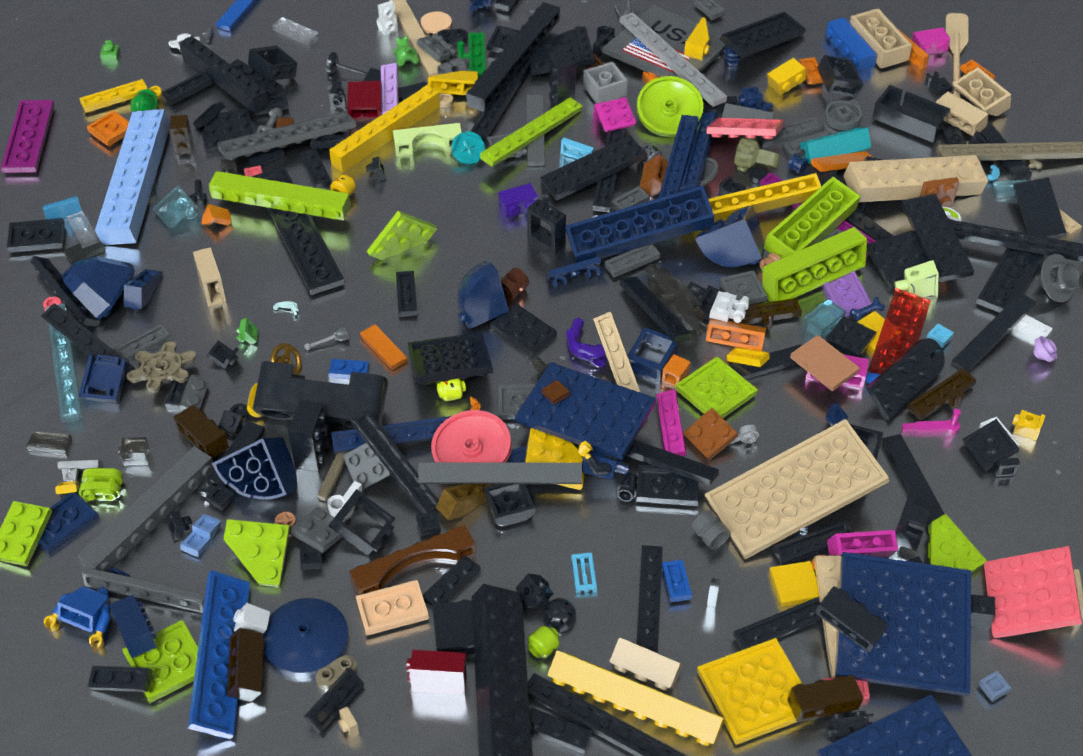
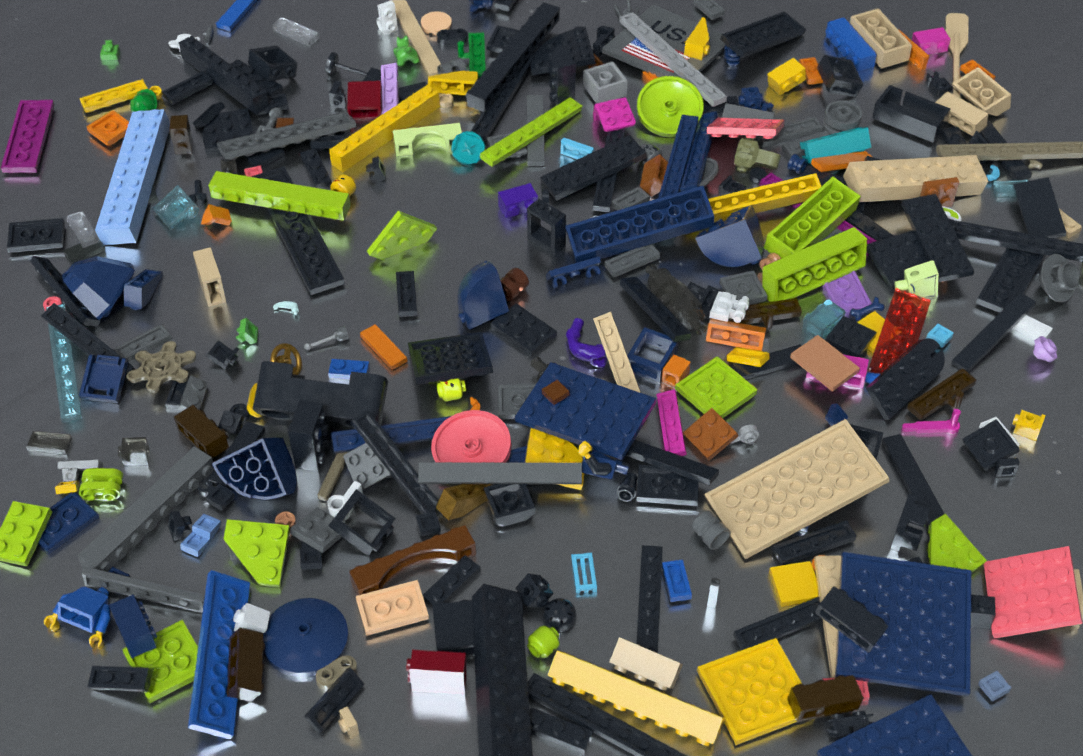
(62, 208): dark azure brick -> none
(437, 47): dark grey plate -> none
(865, 543): dark pink brick -> none

